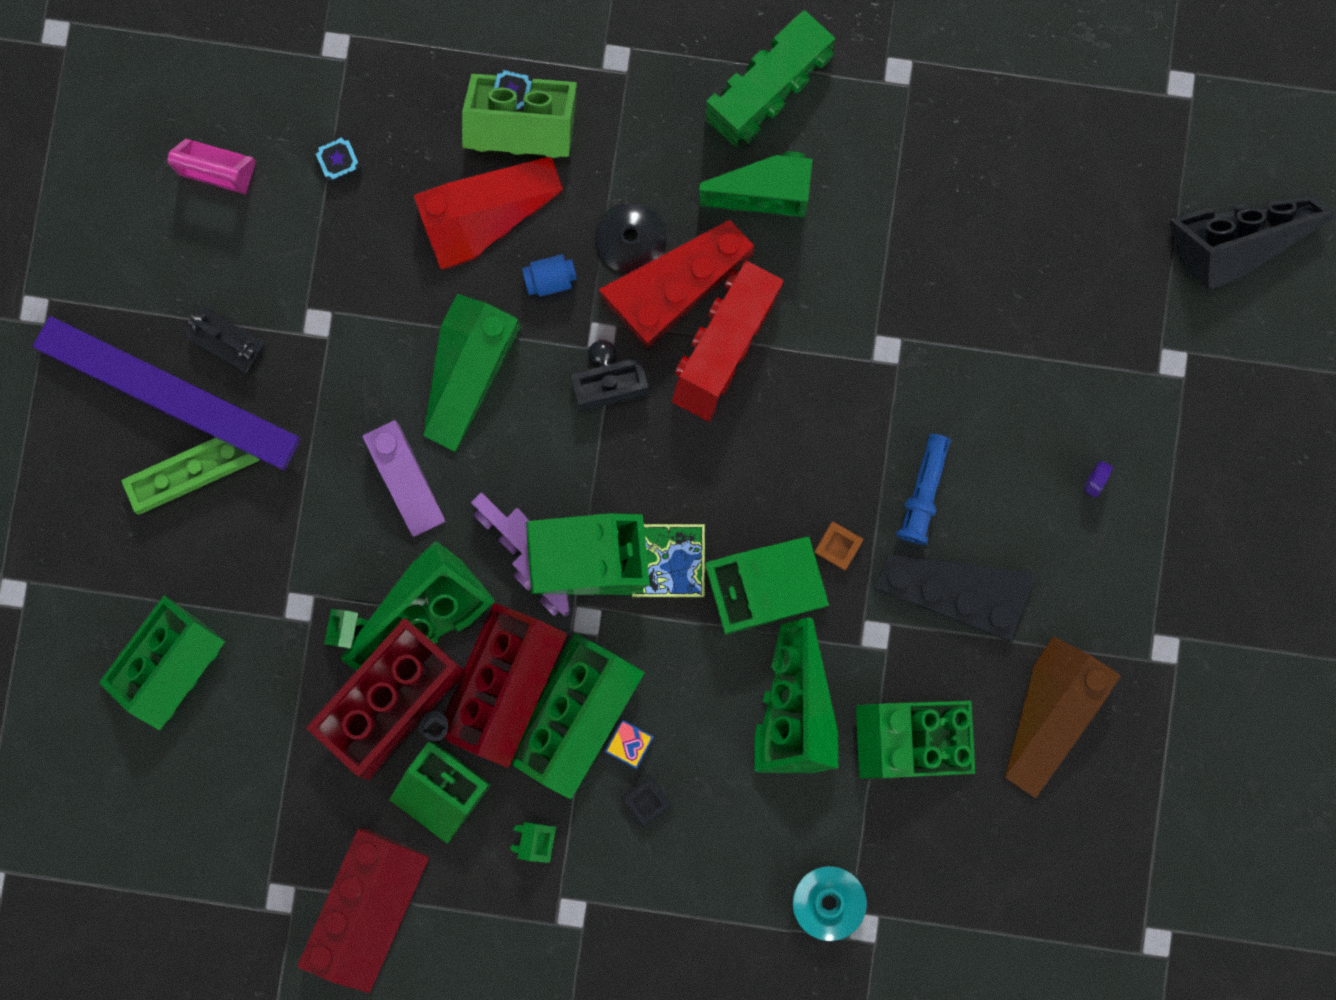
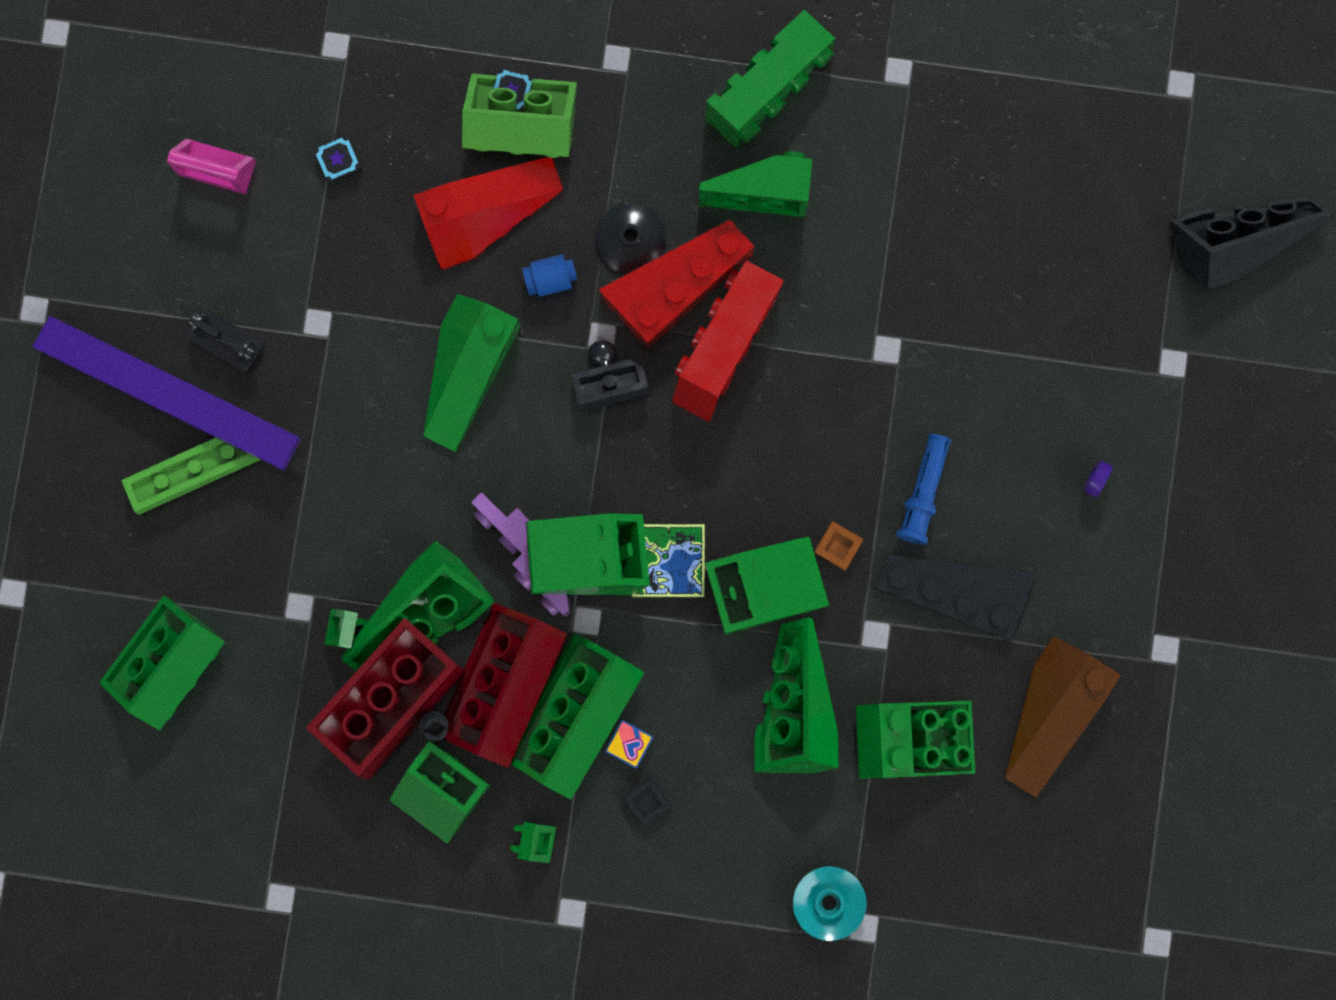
(363, 911): dark red slope -> none
(404, 478): medium lavender slope -> none

